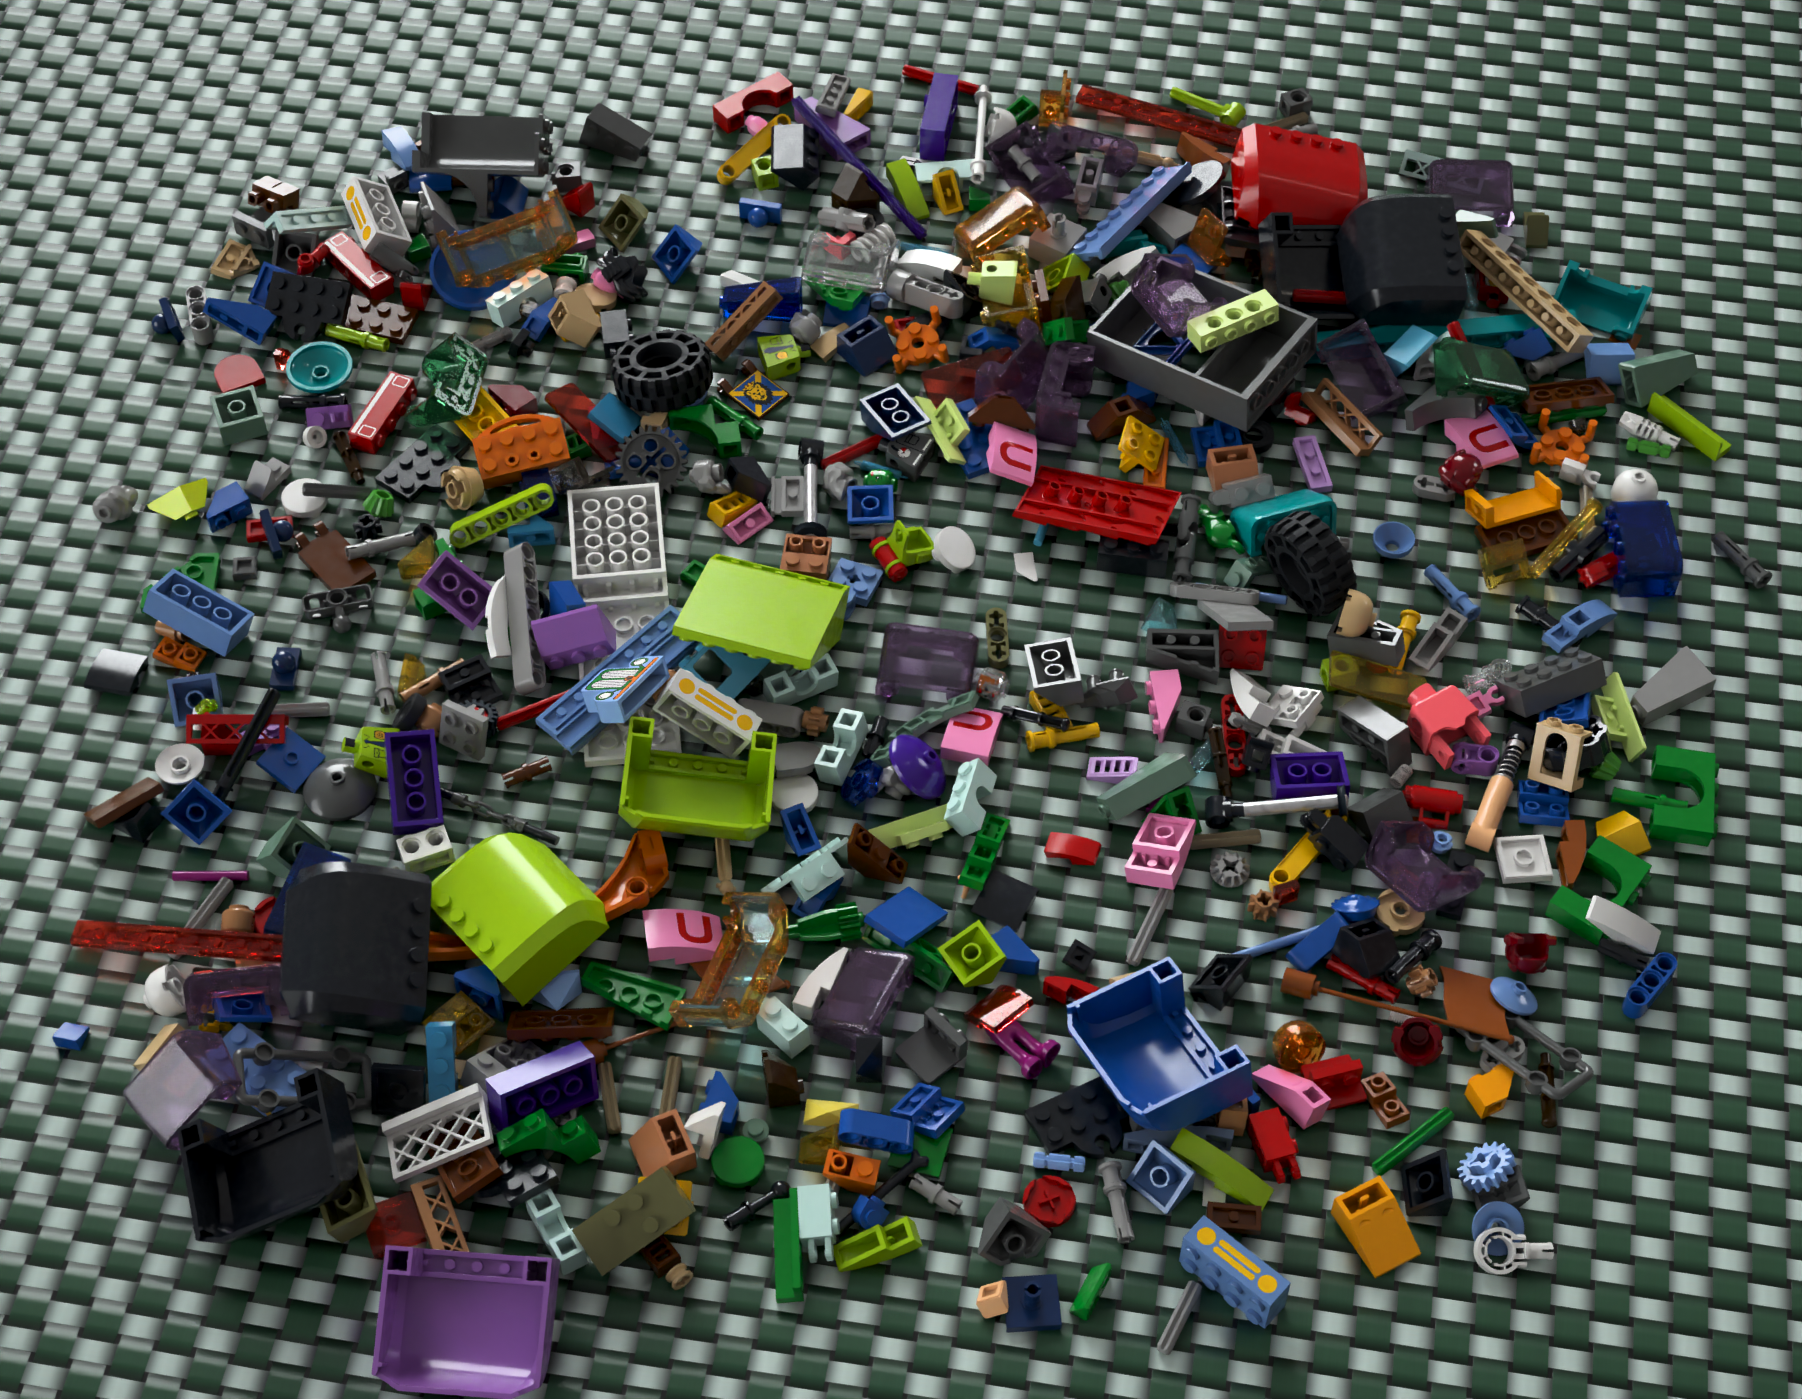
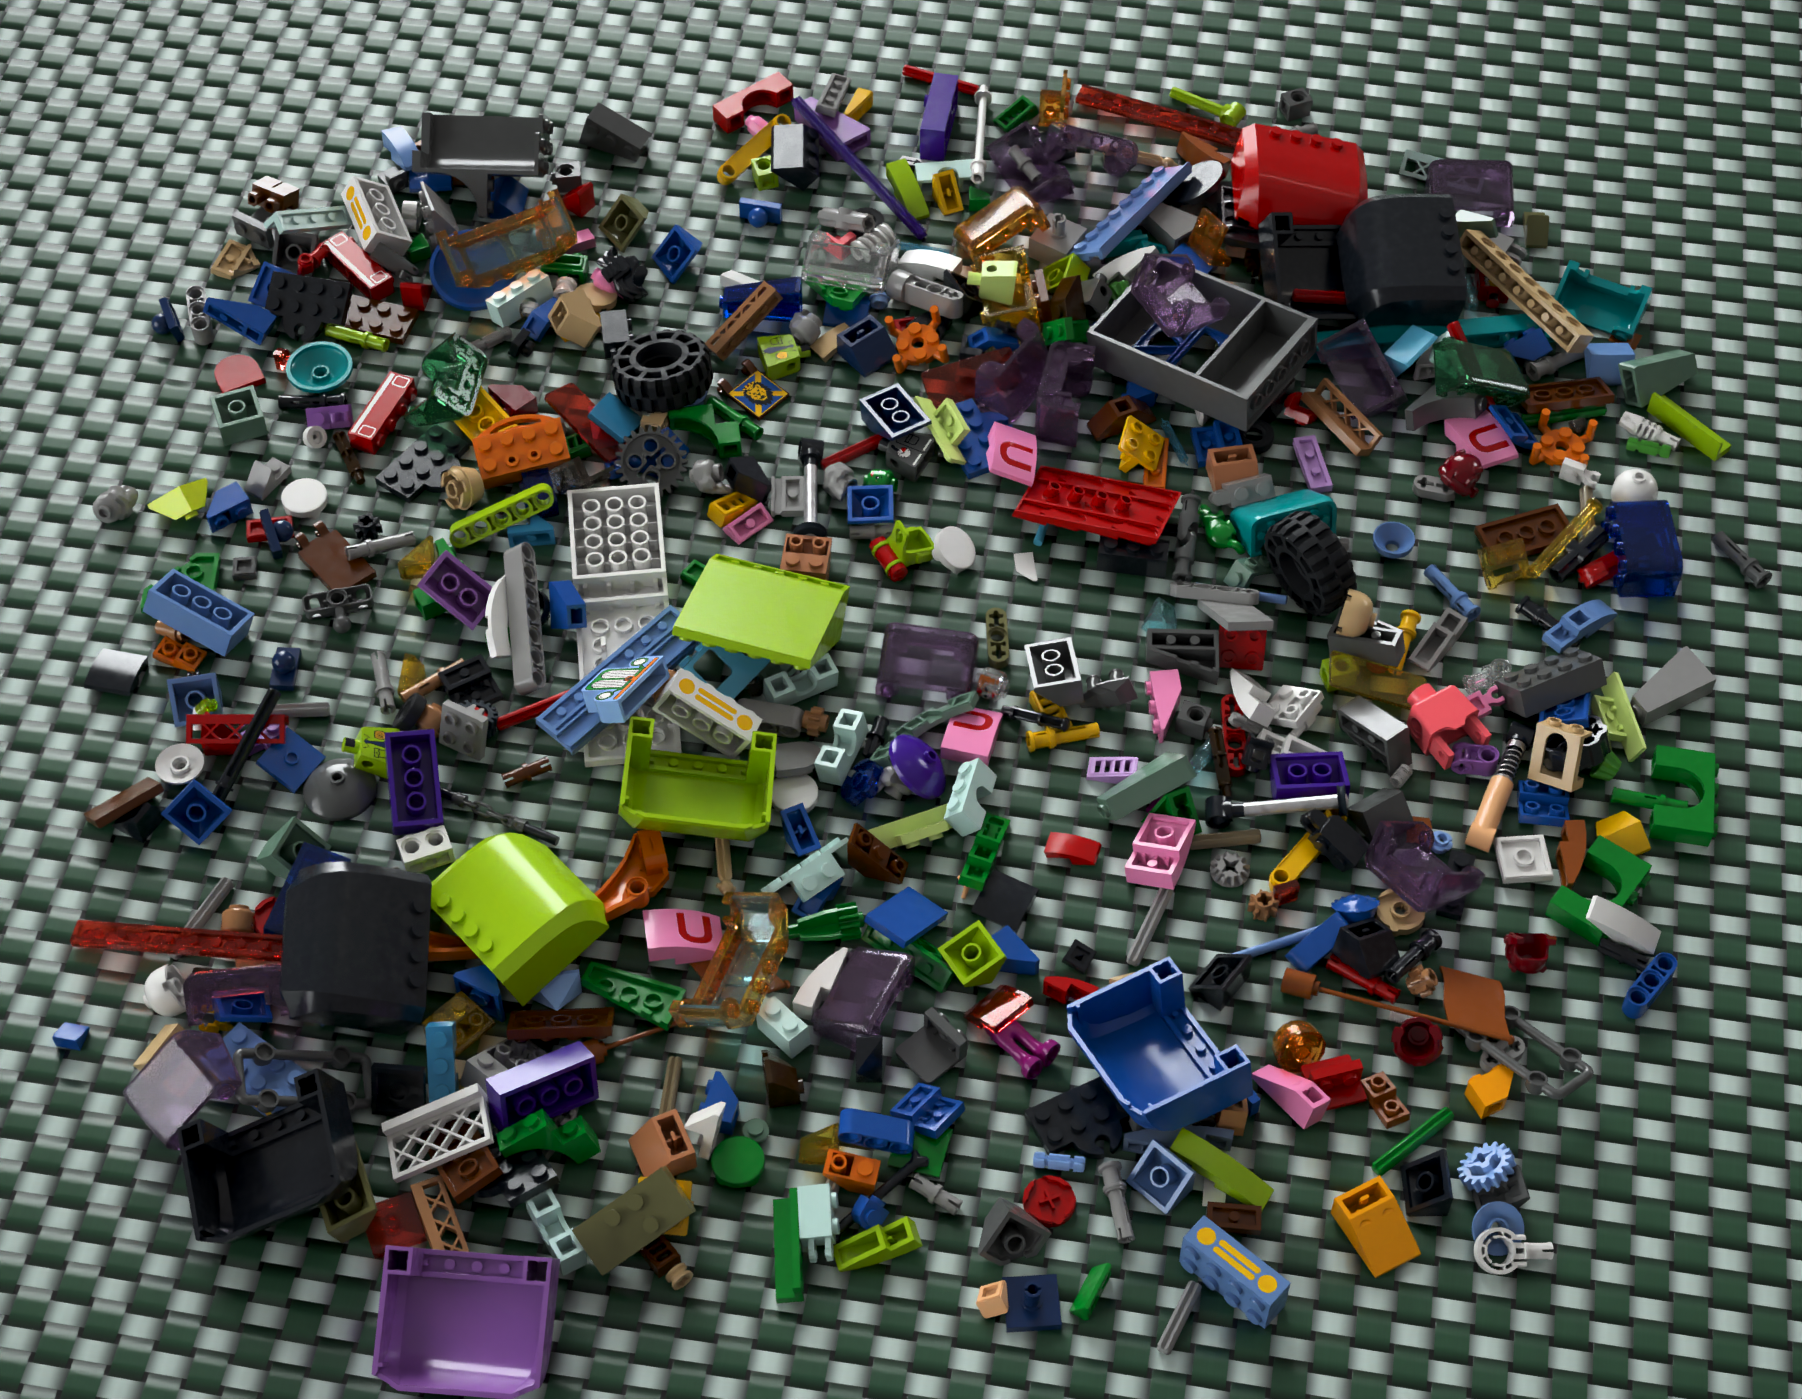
(209, 875): magenta bar -> none
(335, 491): dark grey axle -> none
(379, 504): bright green piece -> none
(423, 530): black tile -> none
(574, 637): medium lavender slope -> none
(609, 1098): dark tan axle -> none
(747, 1211): black pin -> none
(824, 1112): light yellow slope -> none
(852, 190): dark brown slope -> none
(866, 582): medium blue plate -> none
(868, 466): medium azure piece -> none
(999, 124): white cylinder -> none
(1001, 410): reddish brown slope -> none
(1088, 184): light grey hinge -> none
(1232, 320): yellowish green brick -> none
(1273, 1143): red hinge -> none
(1288, 122): dark tan axle -> none
(1433, 800): red piece -> none
(1513, 996): medium blue dish -> none
(1515, 506): light orange panel -> none
(1548, 1105): dark brown piece -> none

